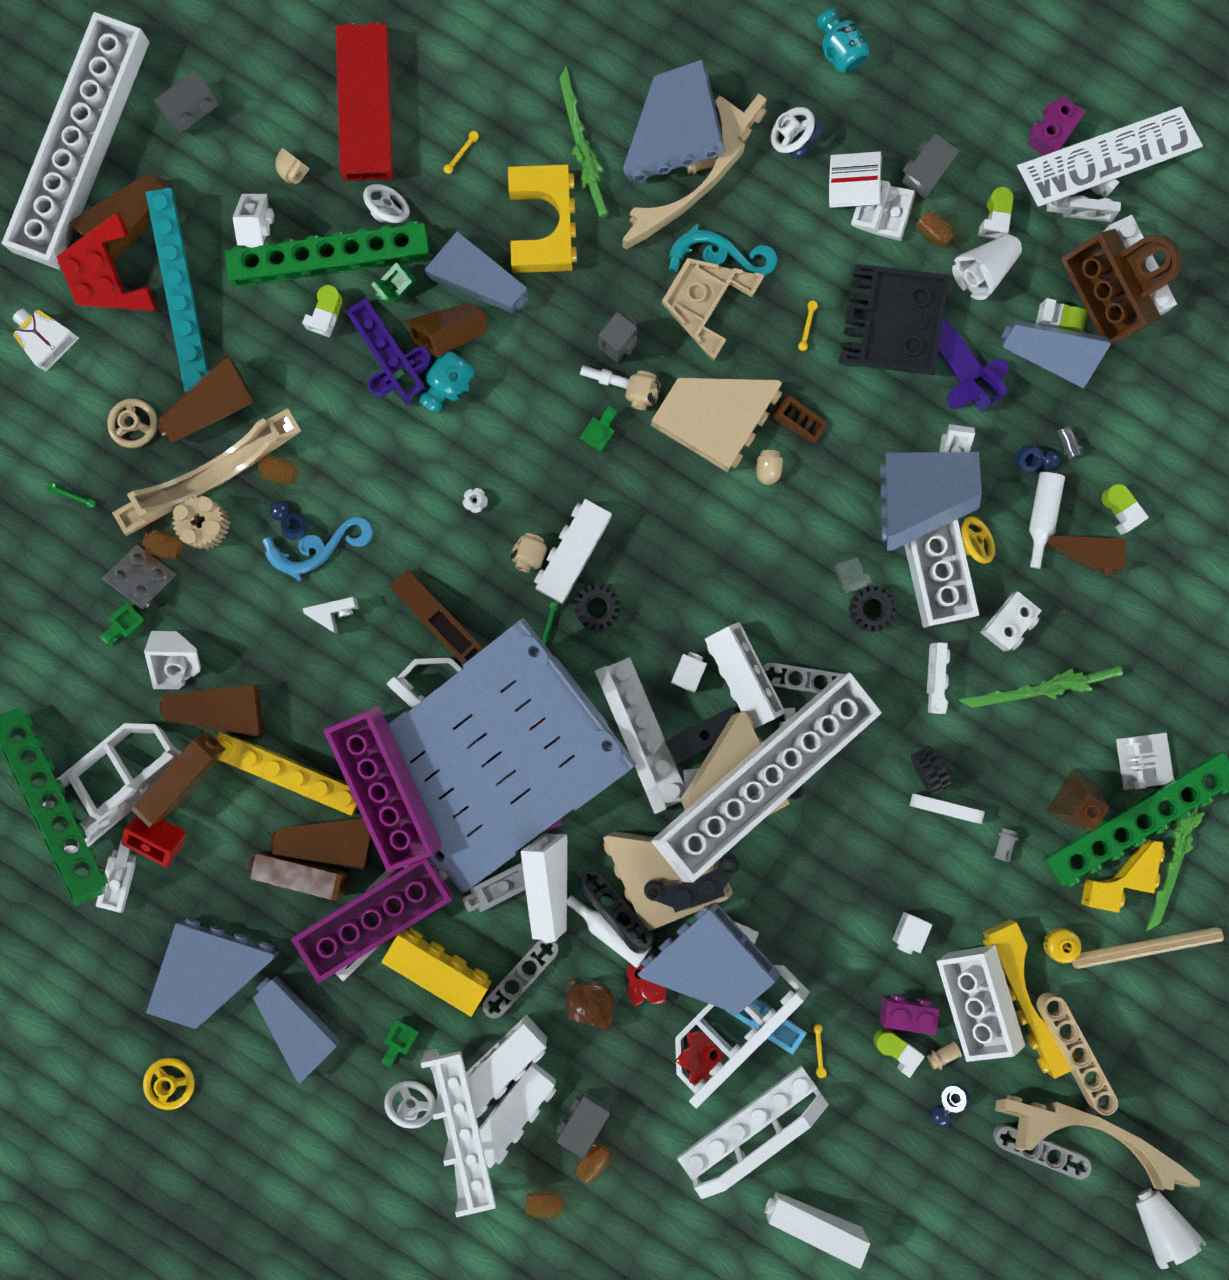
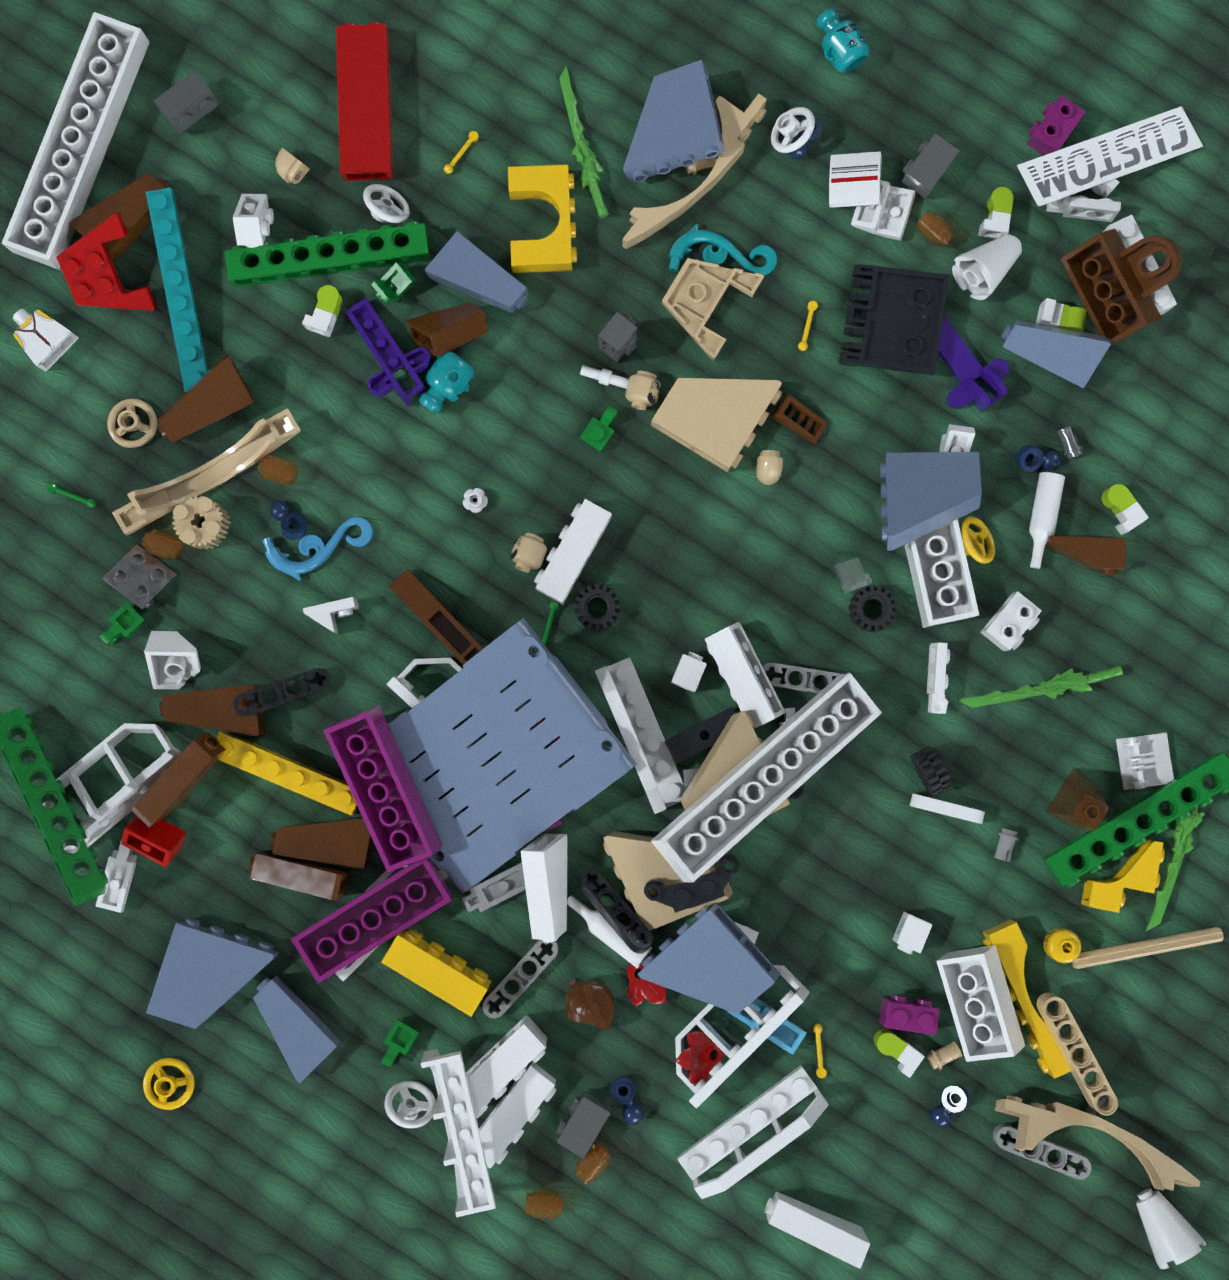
(280, 690): none -> black beam
(632, 1112): none -> dark blue plate

